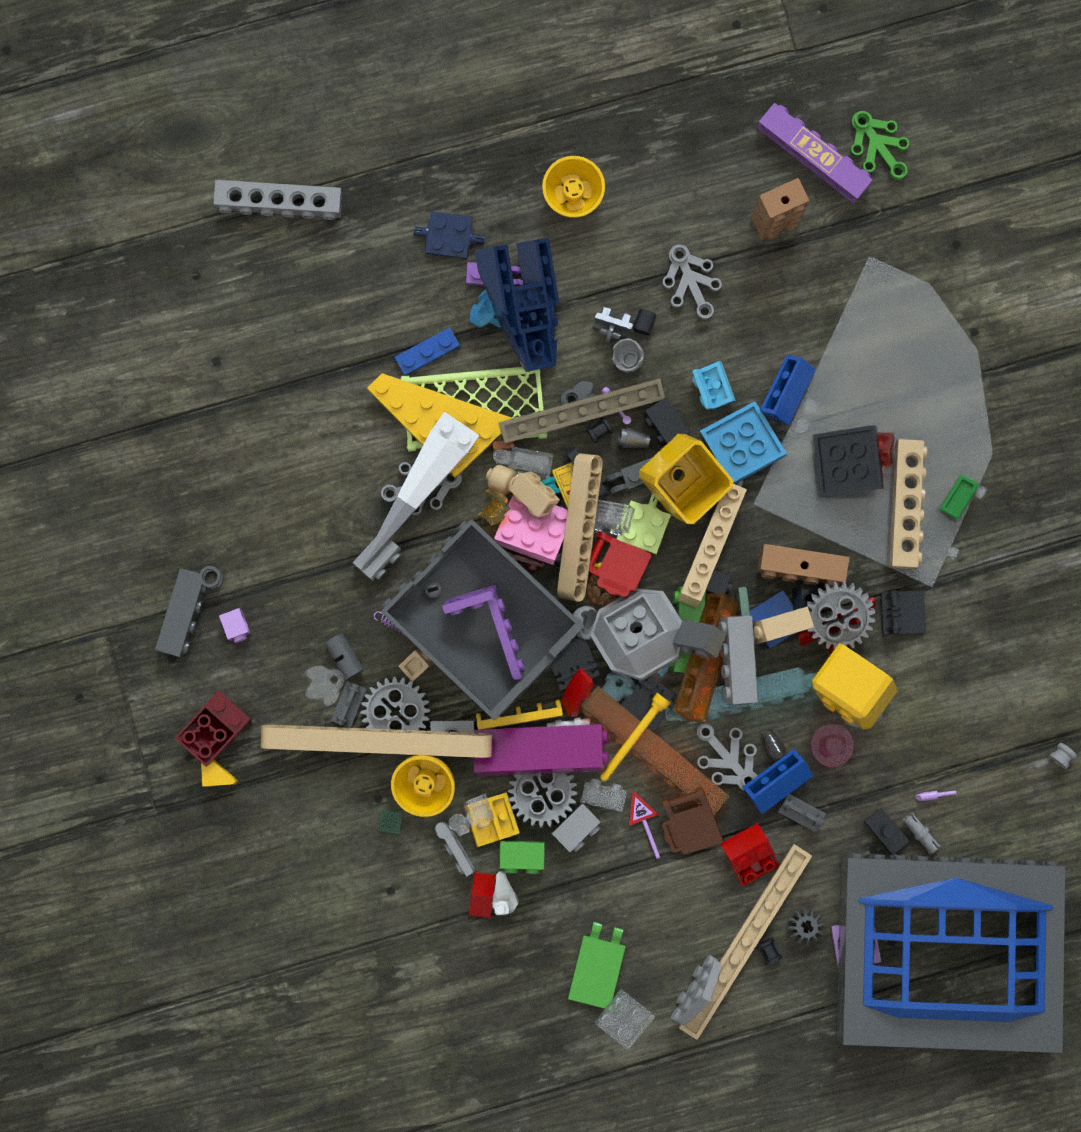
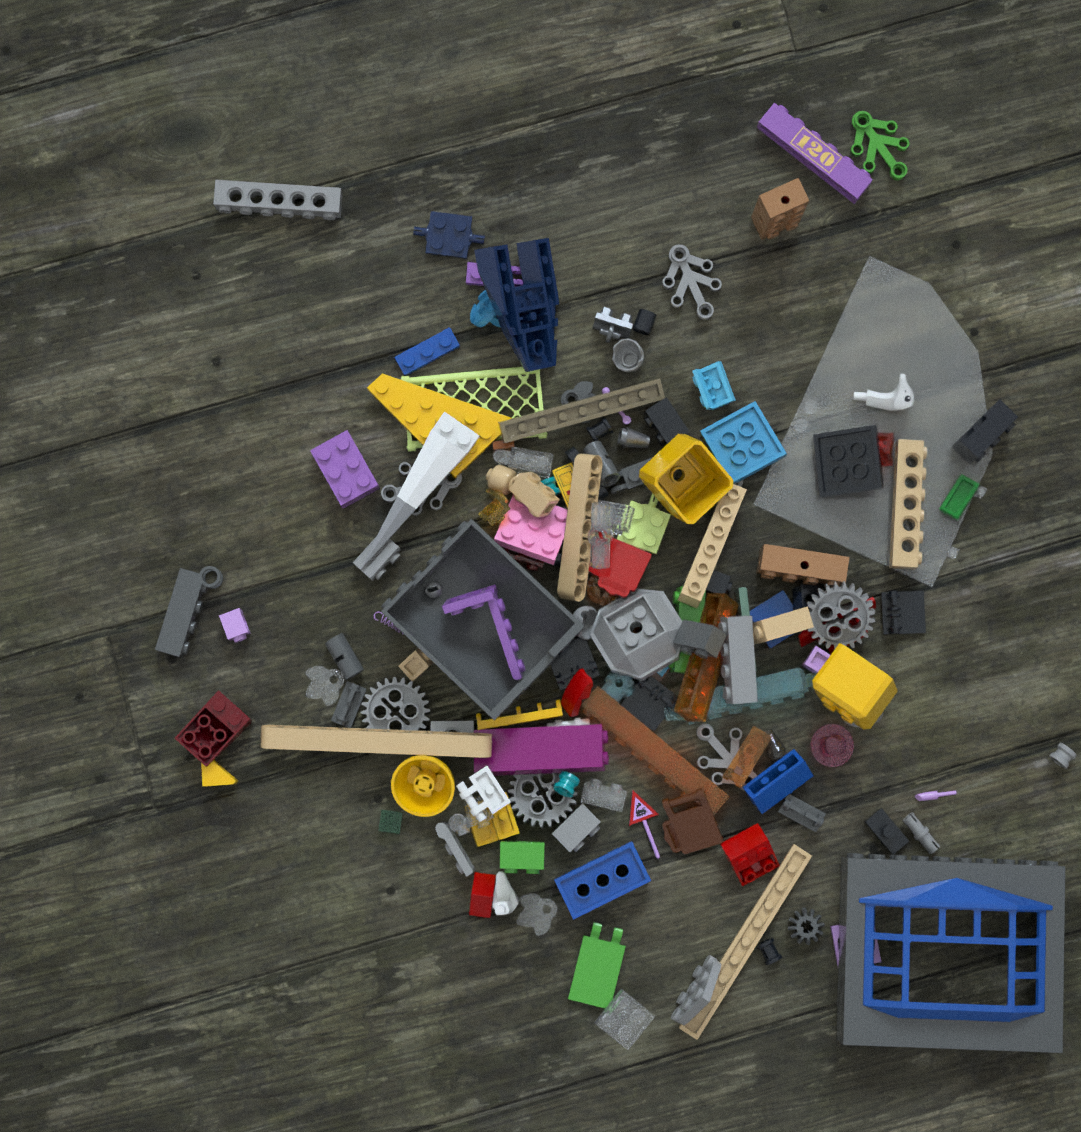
(345, 469): none -> medium lavender brick
(488, 789): none -> white plate
(533, 913): none -> clear plate
(566, 784): none -> teal wheel
(580, 178): yellow piece -> none
(600, 547): none -> clear piece
(609, 472): none -> dark grey pin
(616, 886): none -> blue brick
(659, 703): yellow piece -> none
(747, 756): none -> clear orange plate
(787, 389): blue brick -> none
(815, 659): none -> lavender brick
(897, 400): none -> white animal
(985, 432): none -> black wedge

